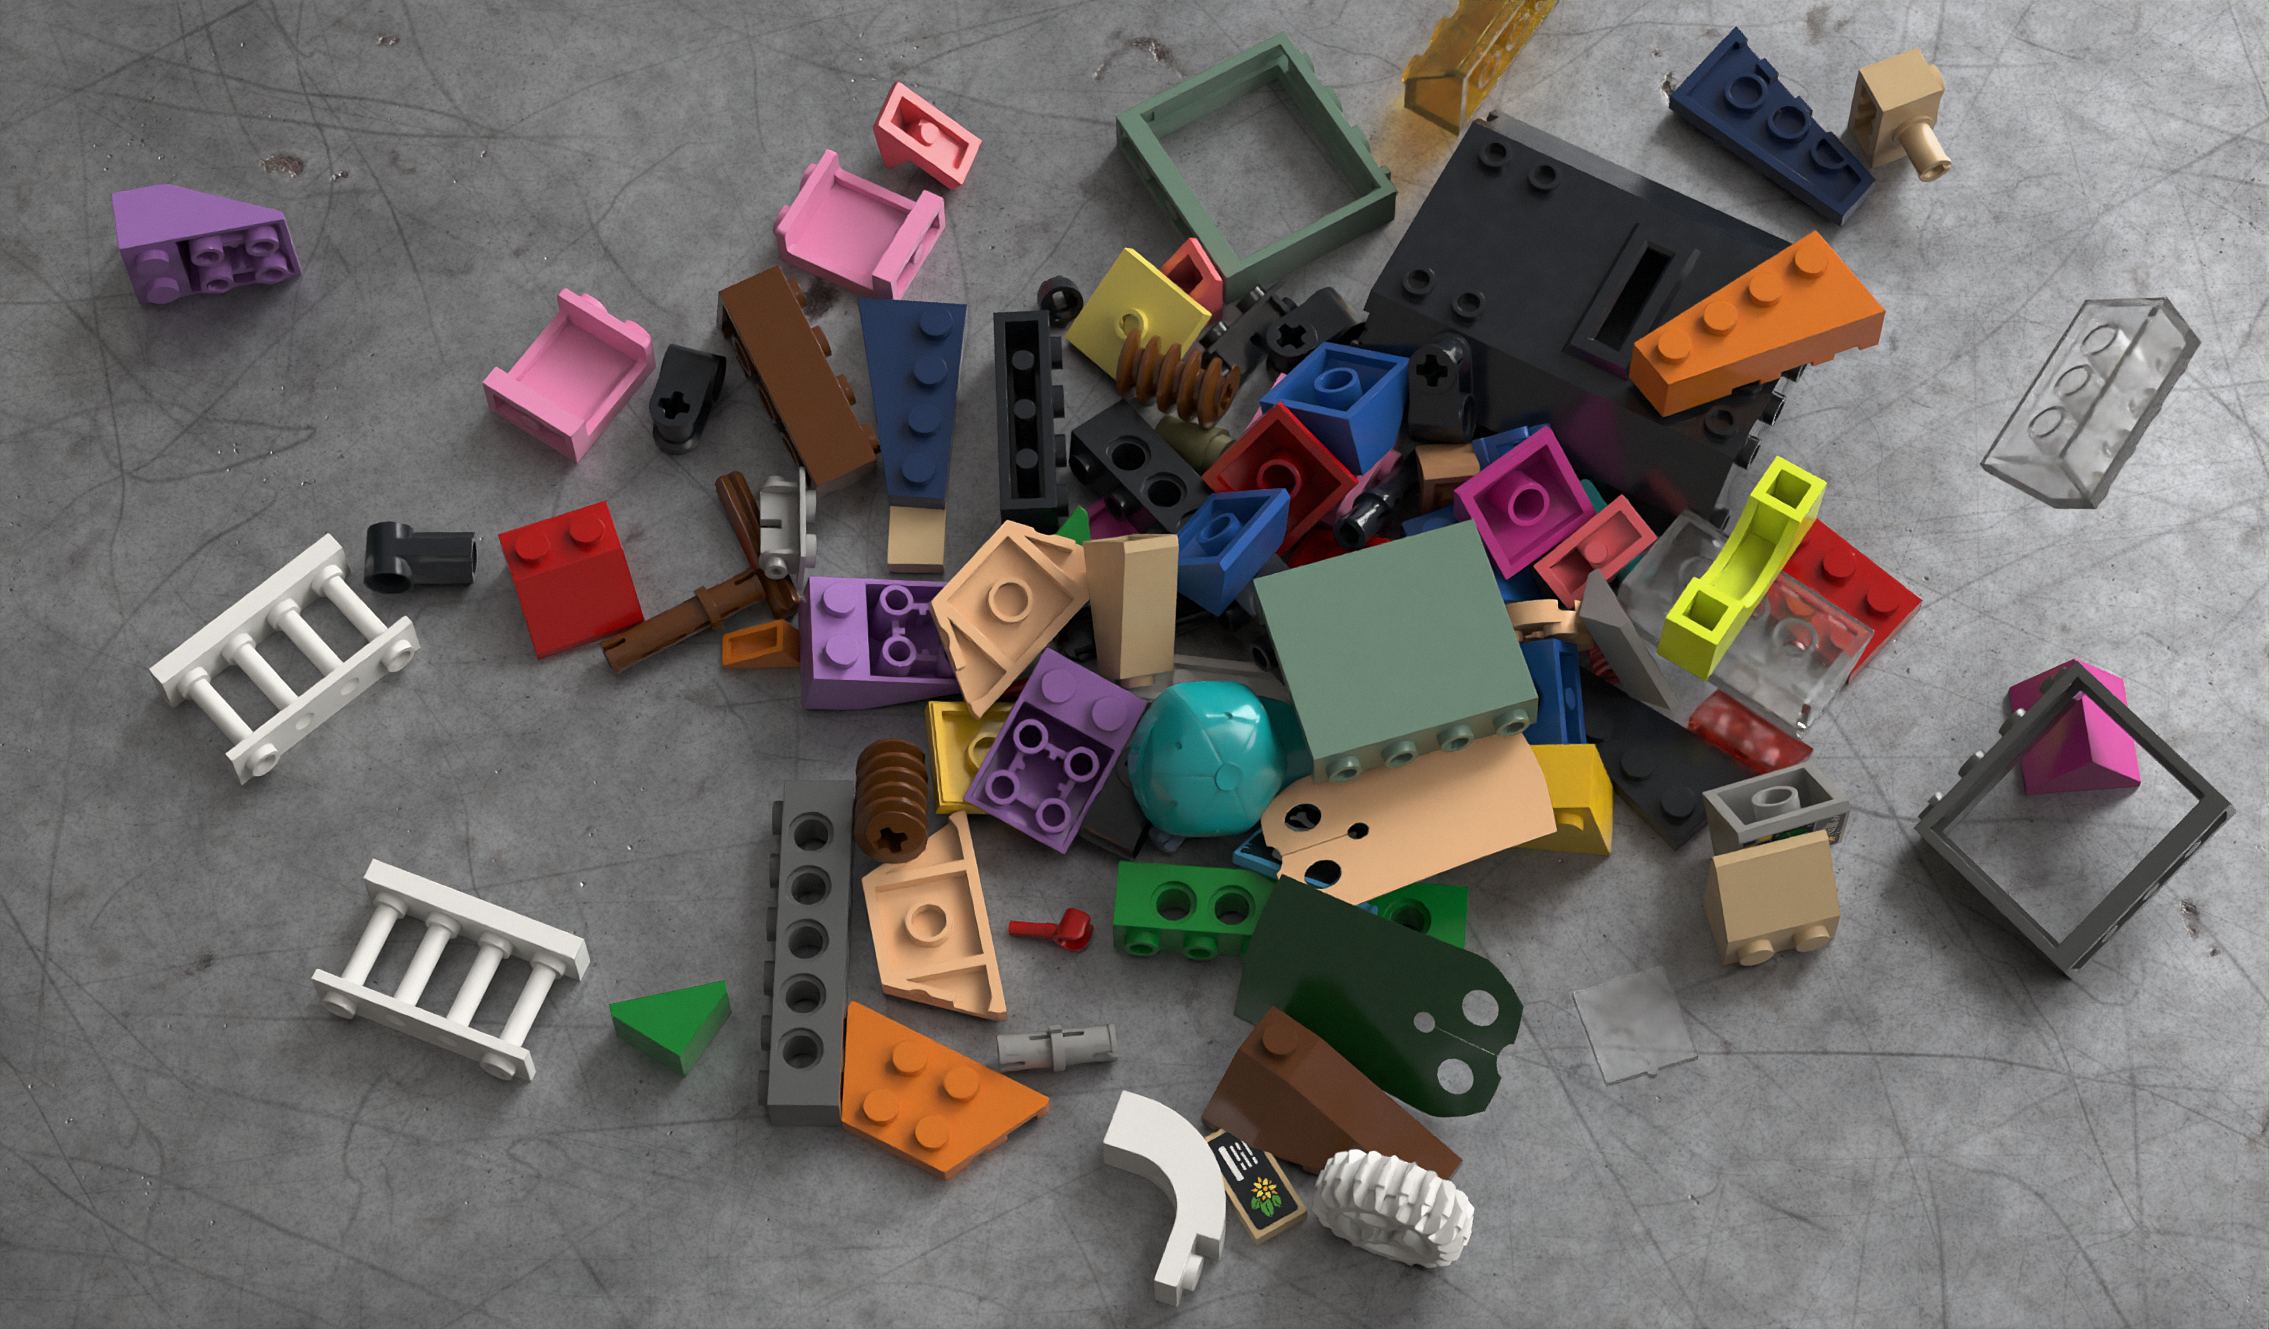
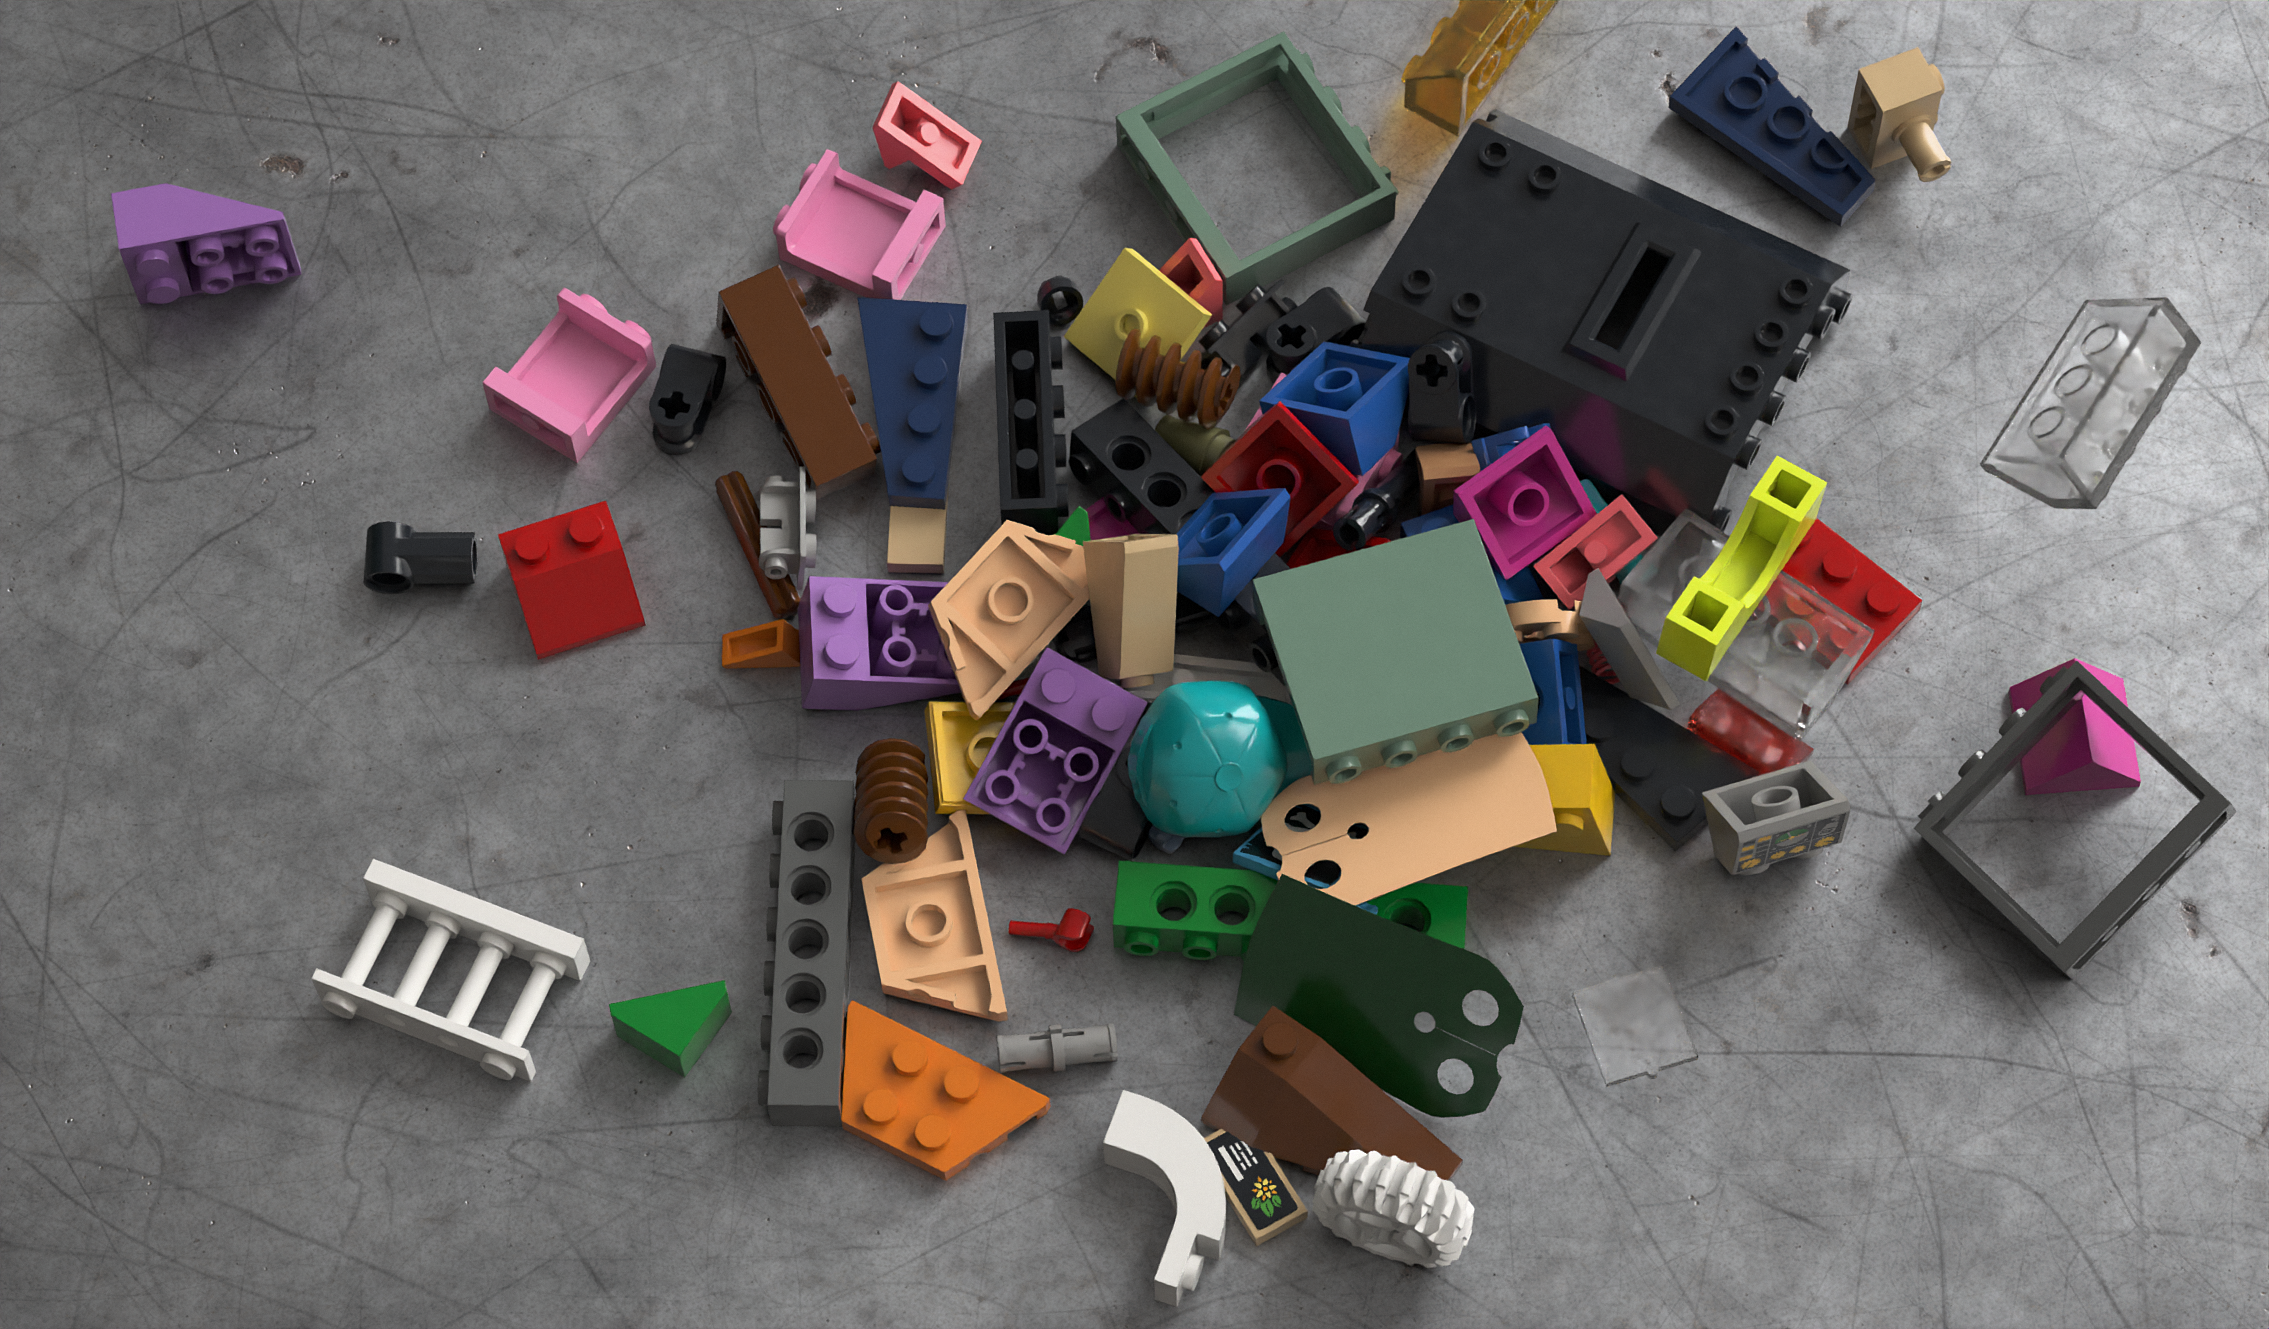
(272, 608): white fence -> none
(698, 613): reddish brown pin -> none
(1770, 320): orange wedge -> none
(1772, 899): tan slope -> none

